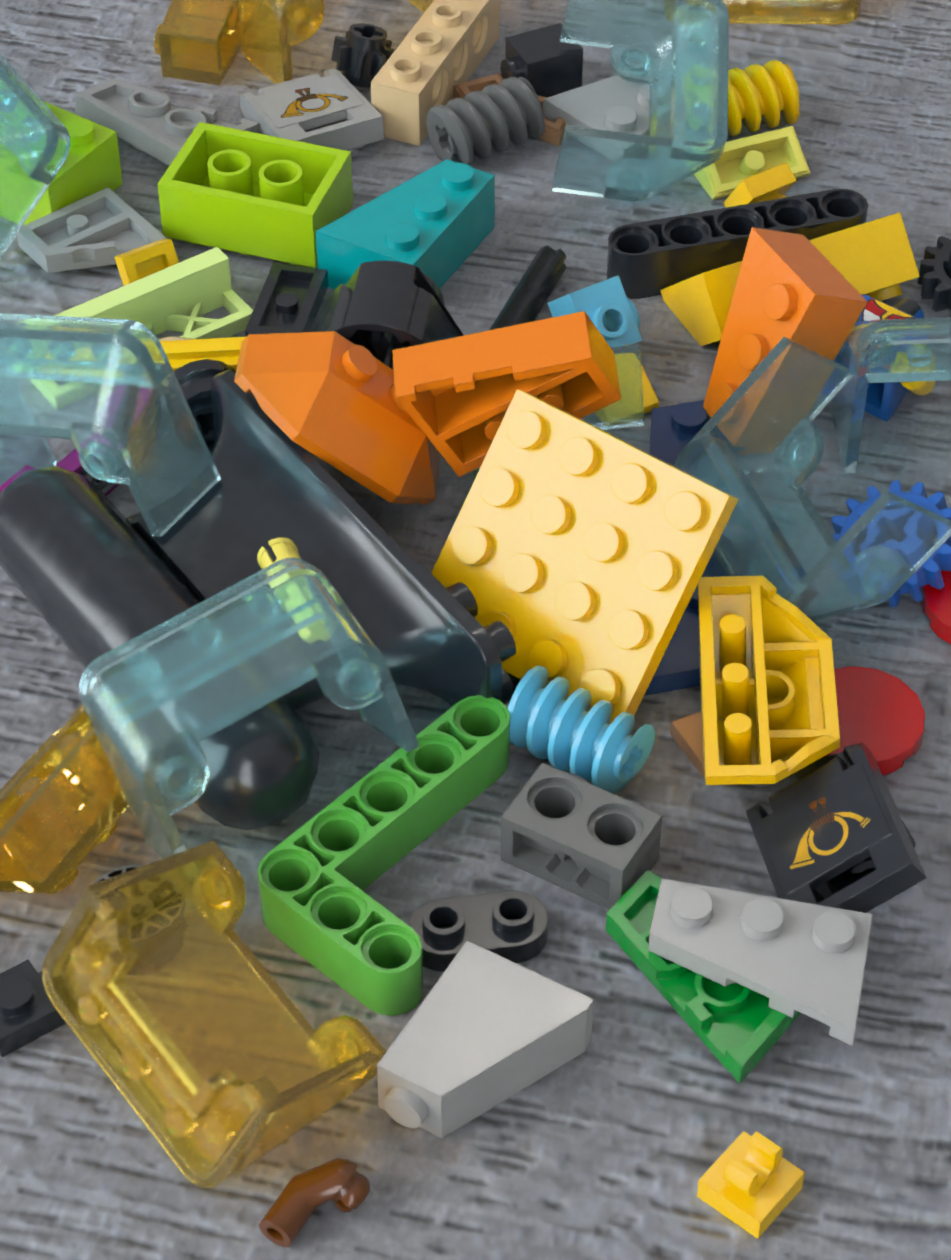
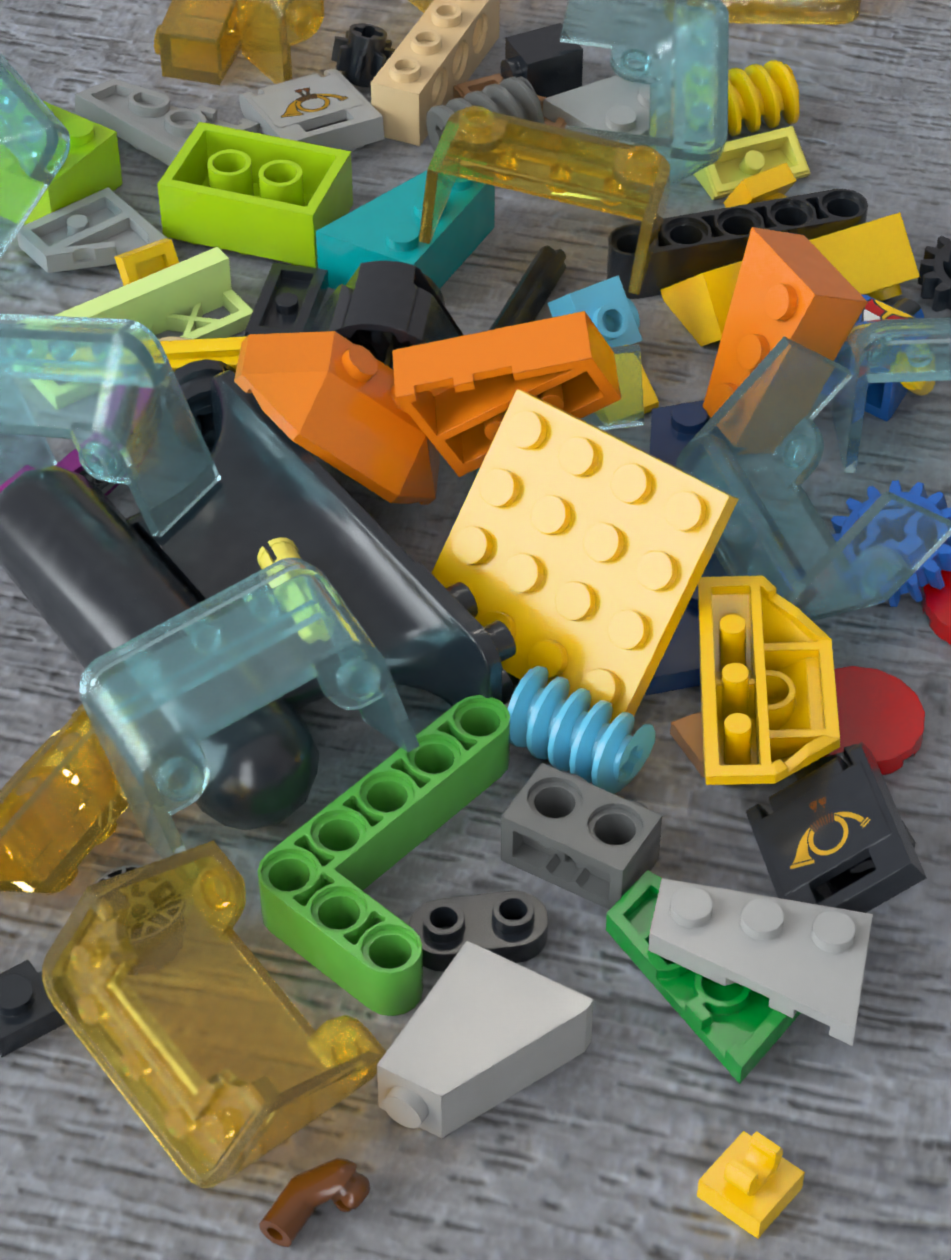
(550, 165): none -> clear yellow windscreen

